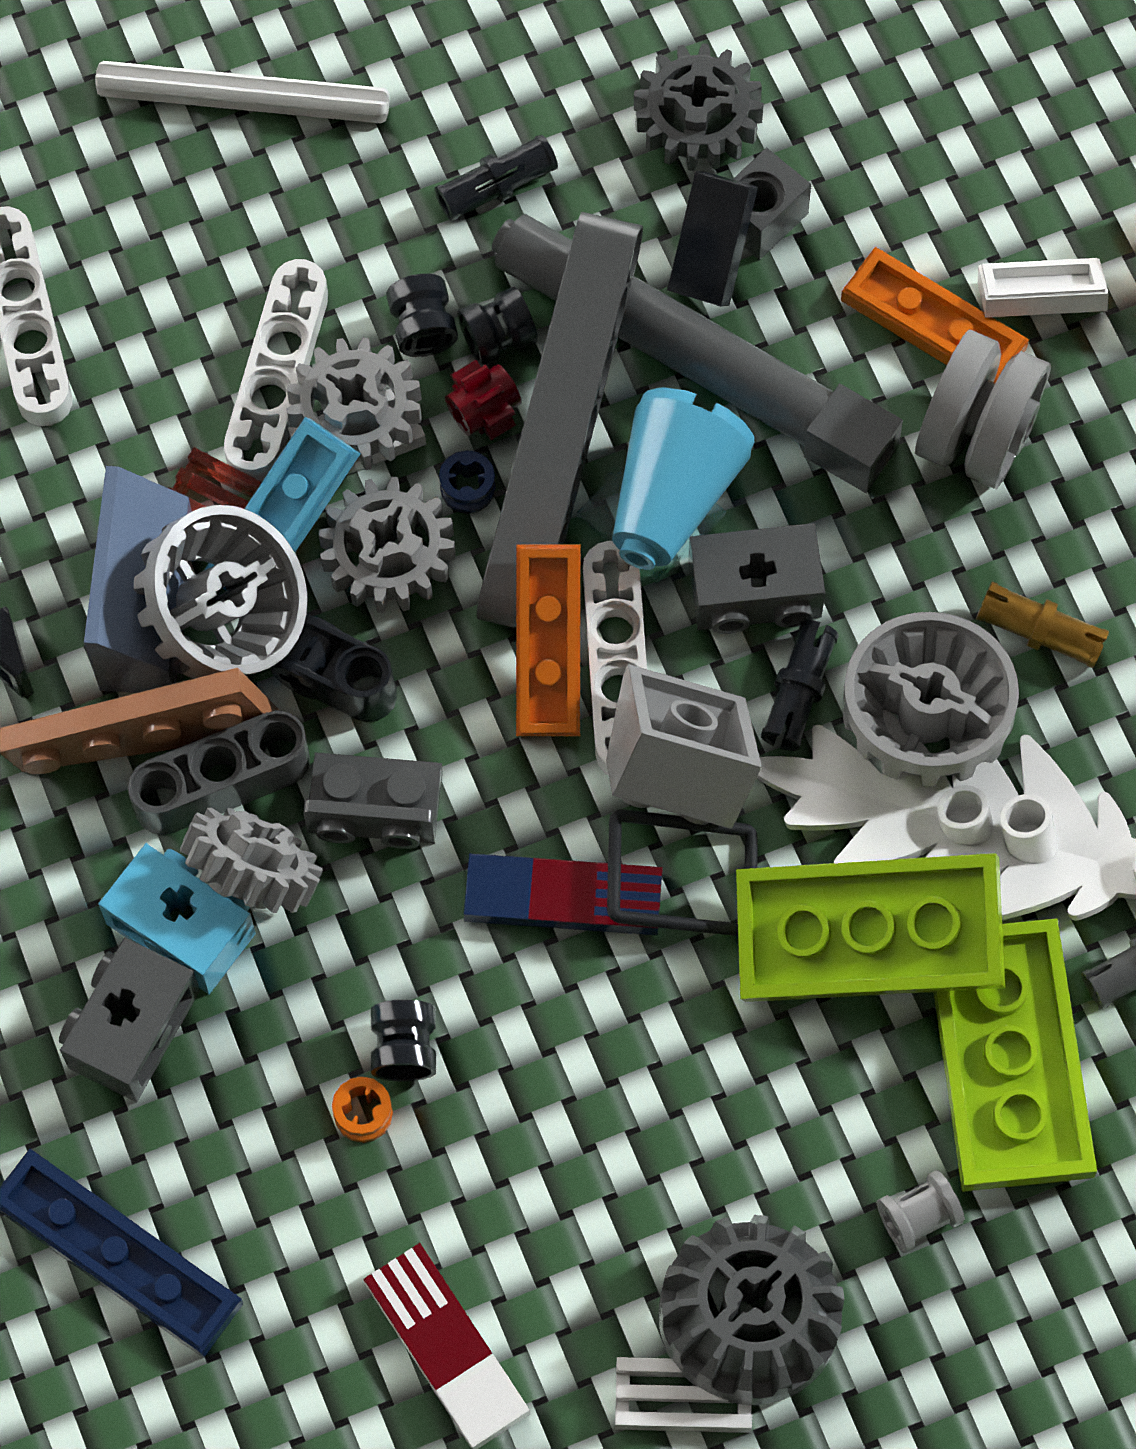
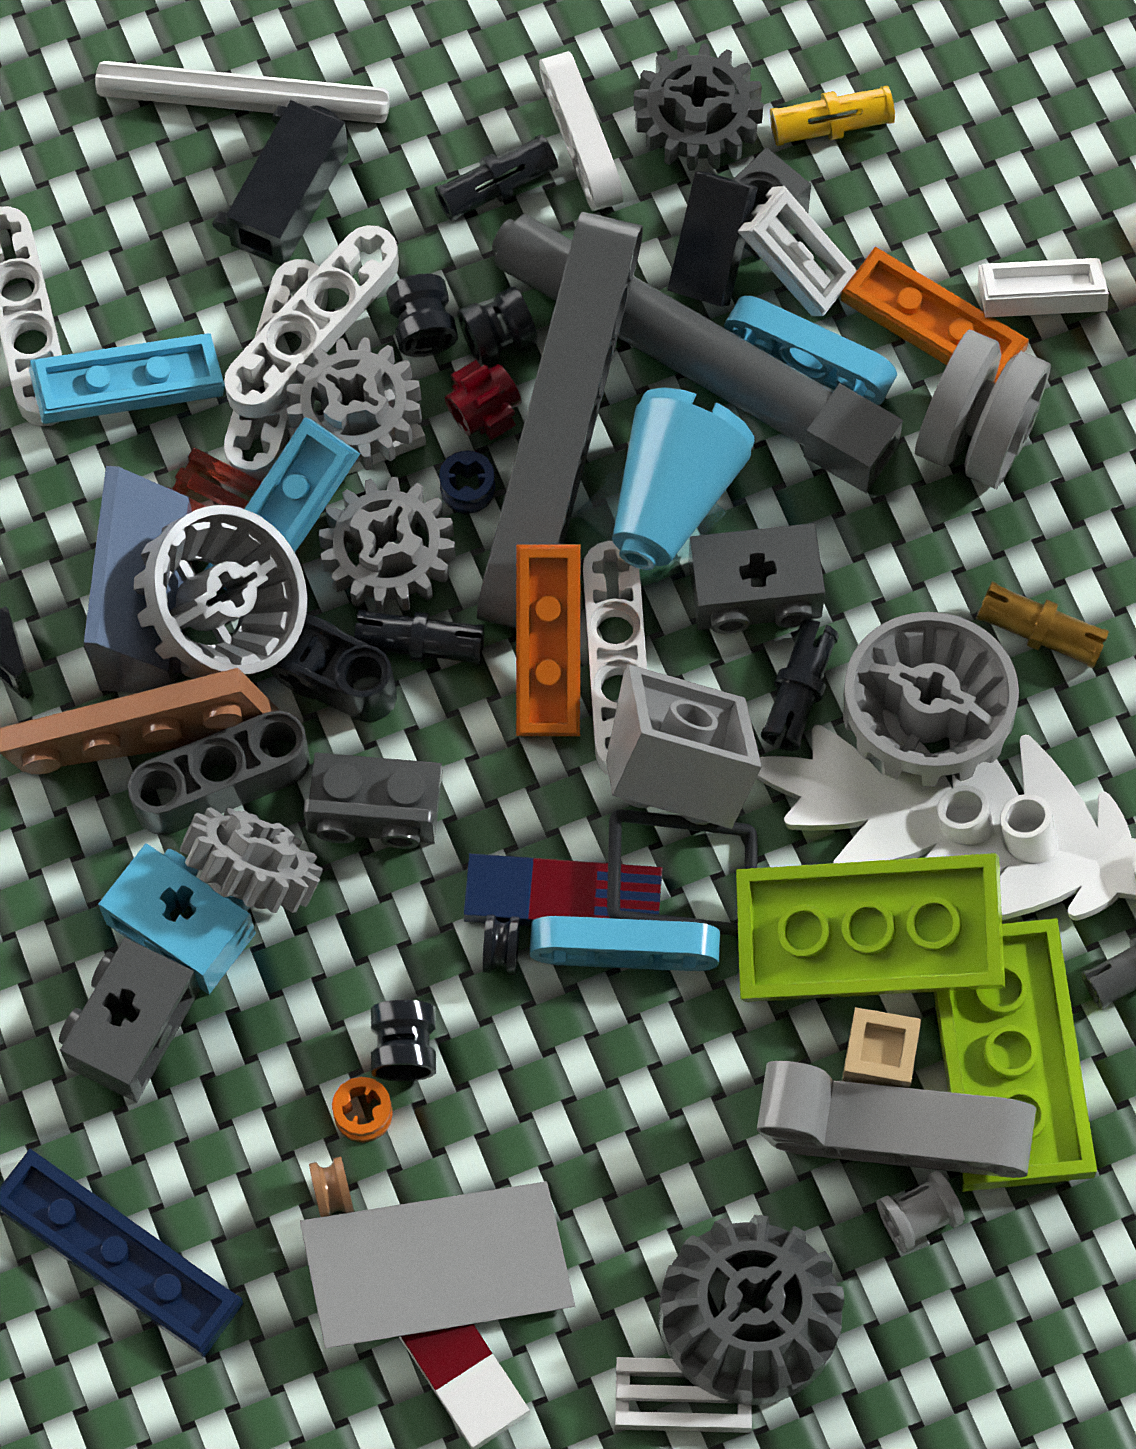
(126, 378): none -> medium azure tile
(286, 182): none -> black brick
(305, 316): none -> white beam
(331, 1188): none -> medium nougat bush
(421, 636): none -> black pin
(436, 1264): none -> light grey sticker
(501, 944): none -> black bush
(581, 131): none -> white beam
(624, 943): none -> medium azure beam
(791, 258): none -> white tile
(792, 122): none -> yellow pin
(812, 348): none -> medium azure beam
(881, 1048): none -> tan brick
(891, 1125): none -> light grey beam

